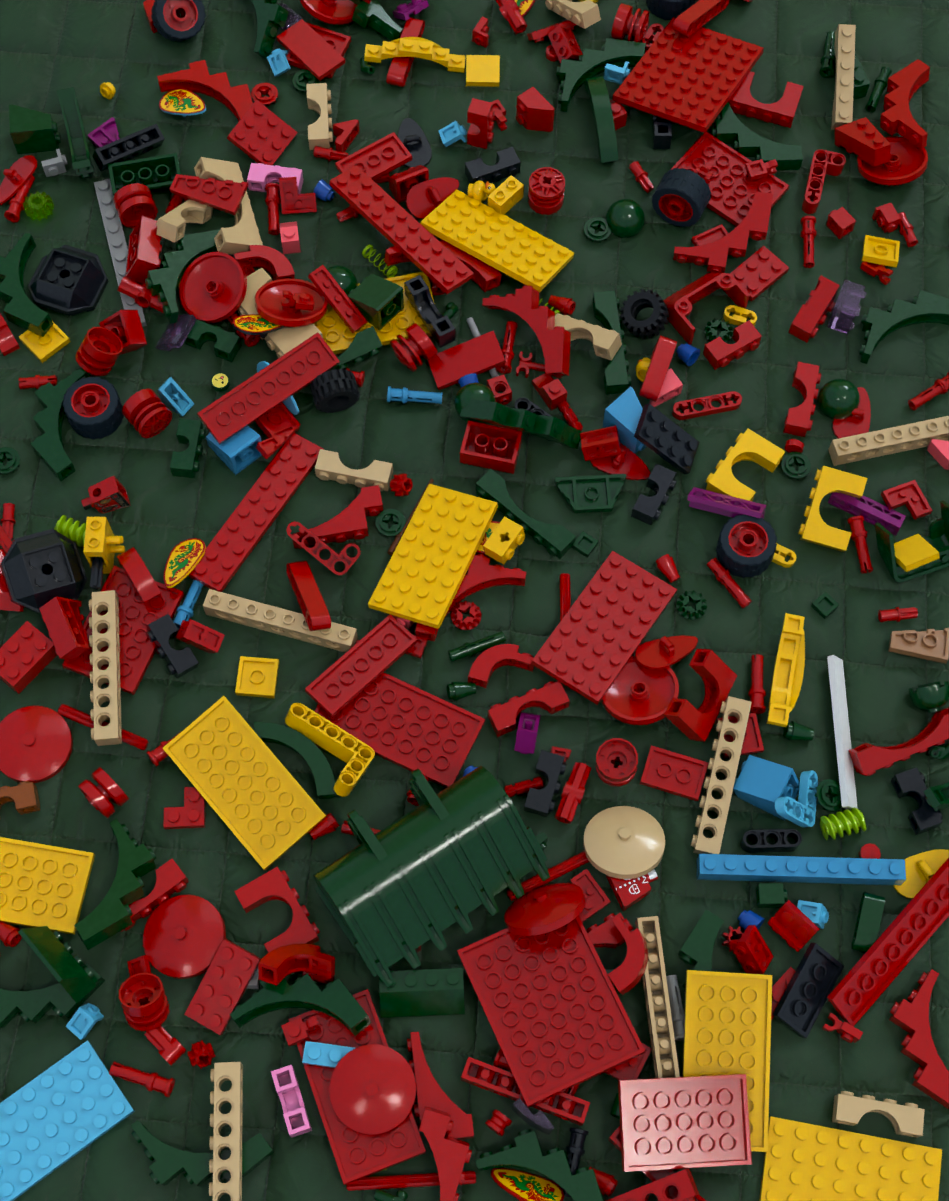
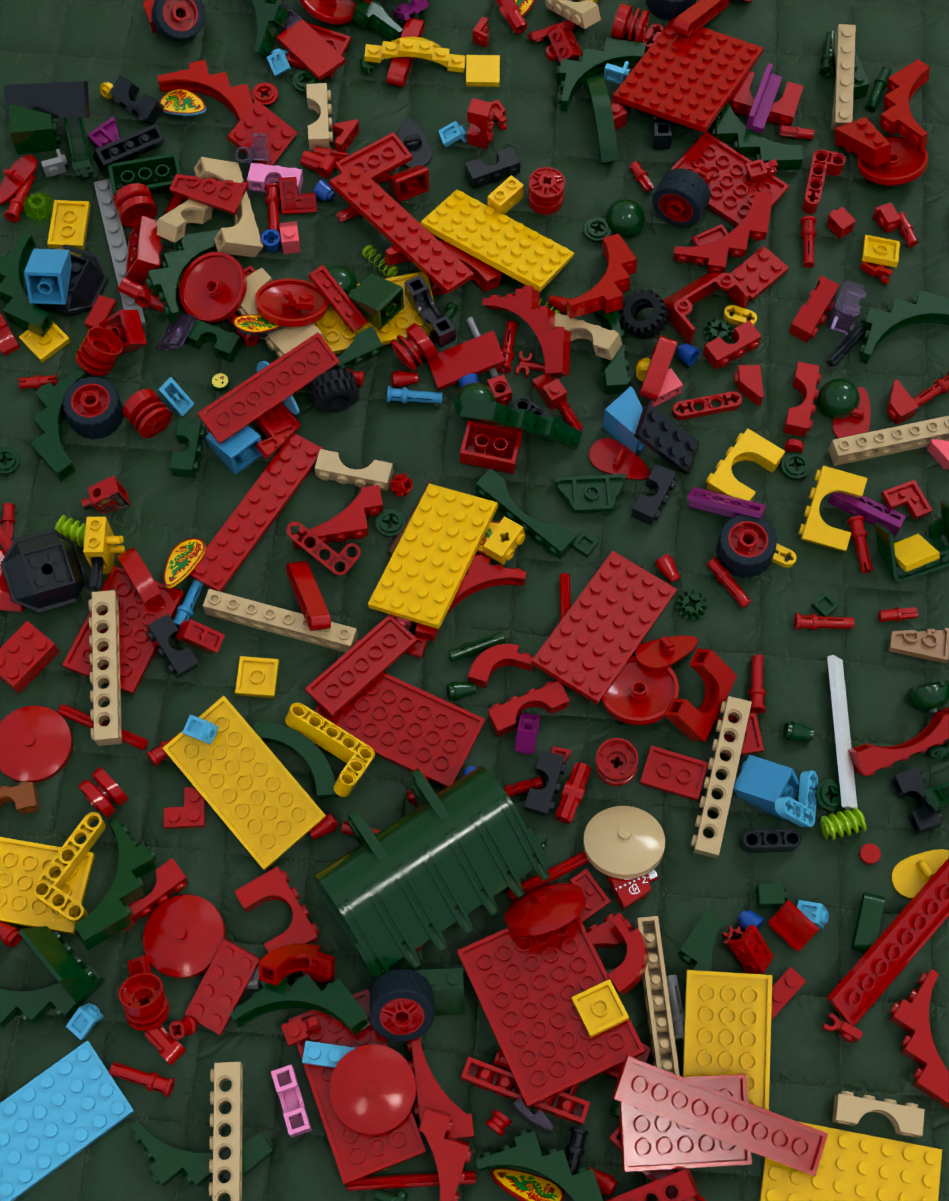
(48, 276): none -> dark azure slope
(56, 98): none -> black tile
(65, 627): red wedge -> none
(67, 868): none -> yellow beam
(68, 224): none -> yellow plate
(101, 310): none -> red tile
(126, 93): none -> black arch
(186, 1026): none -> red bush
(200, 729): none -> medium azure bracket
(201, 1054): red gear -> none
(258, 151): none -> clear purple piece
(268, 259): red arch -> none
(271, 240): none -> blue hat
(322, 164): none -> red piece
(401, 1005): none -> black wheel
(403, 378): none -> red cone
(429, 194): red shield -> none
(470, 622): red gear -> none
(480, 190): yellow animal -> none
(534, 111): red slope -> none
(600, 443): red hinge -> none
(600, 1008): none -> yellow tile
(608, 292): none -> red arch
(720, 1115): none -> plate
(750, 382): none -> red slope
(764, 100): none -> magenta fence
(787, 670): yellow piece -> none
(796, 132): none -> red axle
(801, 869): dark azure brick -> none
(808, 990): black plate -> none
(814, 621): none -> red pin
(845, 346): none -> black axle
(900, 404): none -> red slope

